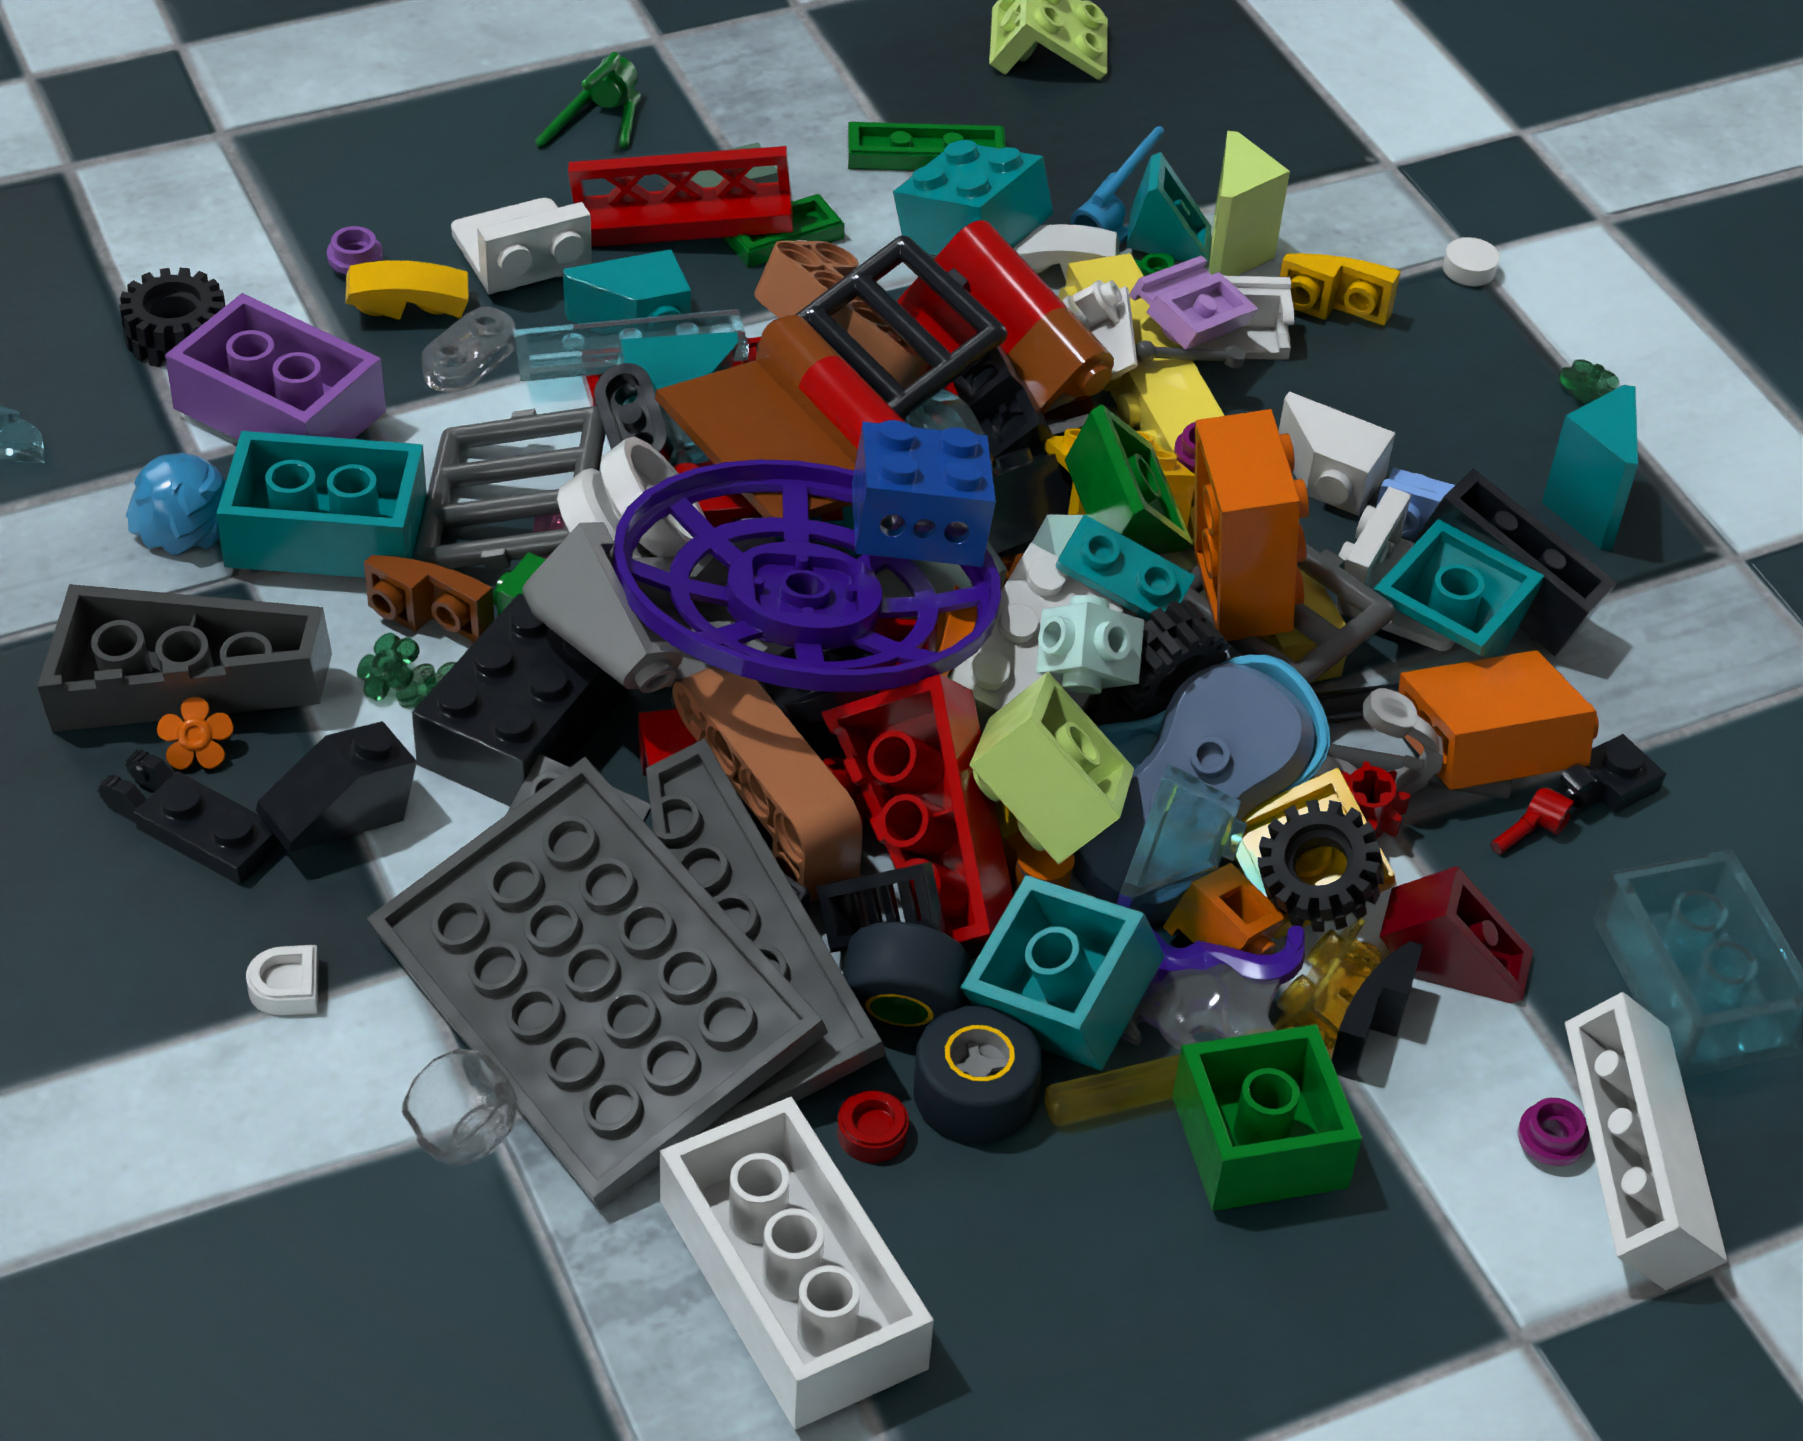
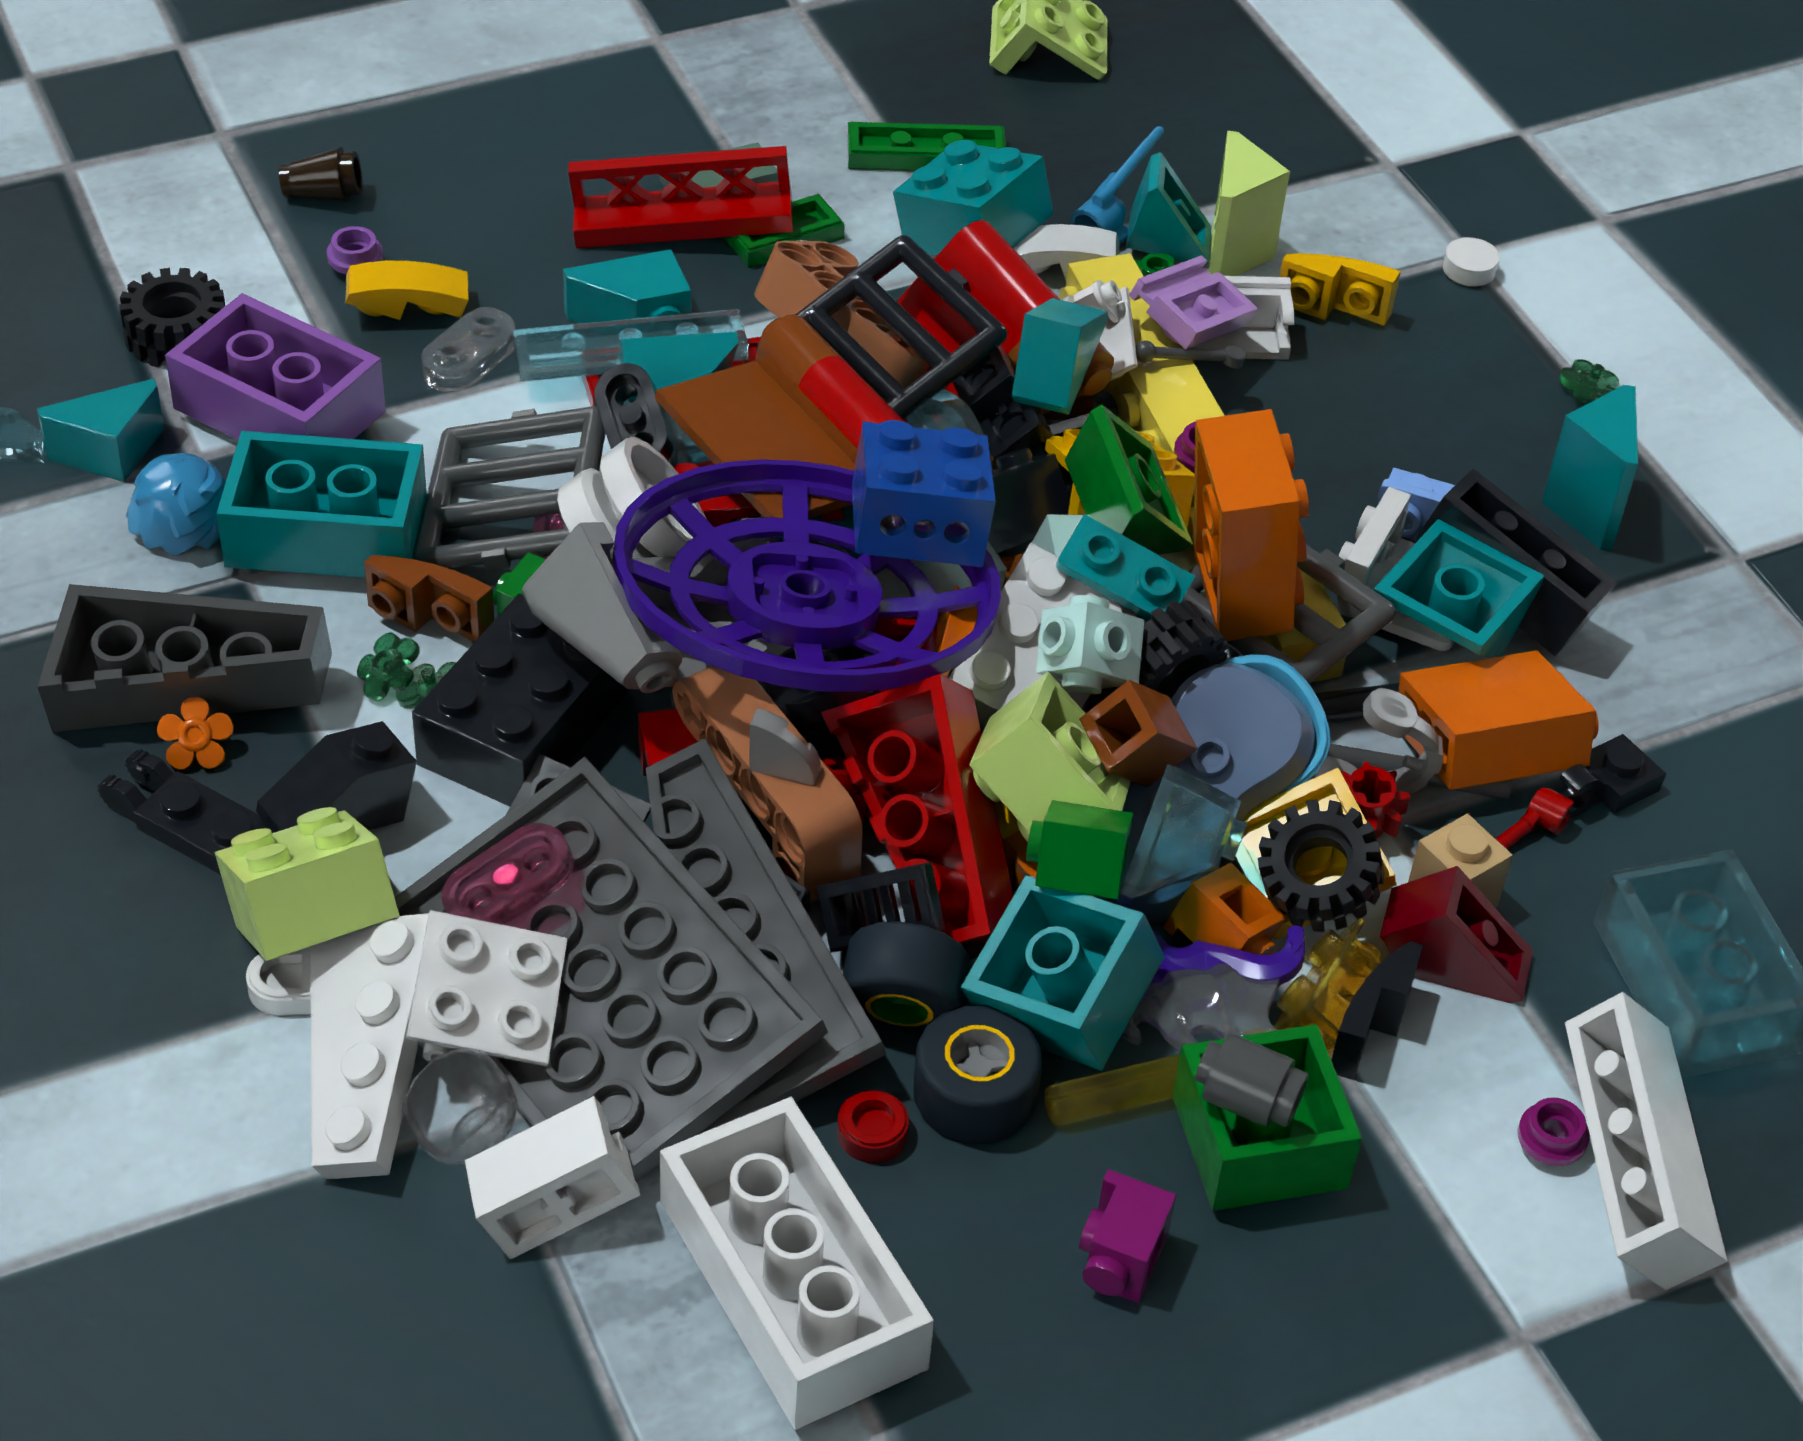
(104, 430): none -> teal slope
(306, 882): none -> yellowish green brick
(323, 176): none -> dark brown cone
(359, 1044): none -> white wing
(486, 989): none -> white hinge
(507, 877): none -> clear pink plate
(524, 242): white bracket -> none
(550, 1178): none -> white hinge
(609, 87): green plant -> none
(779, 751): none -> light grey tile
(1056, 353): none -> teal slope
(1080, 849): none -> green brick
(1125, 1235): none -> magenta brick
(1138, 733): none -> dark orange brick
(1251, 1081): none -> dark grey brick
(1336, 452): white slope -> none
(1471, 849): none -> tan brick

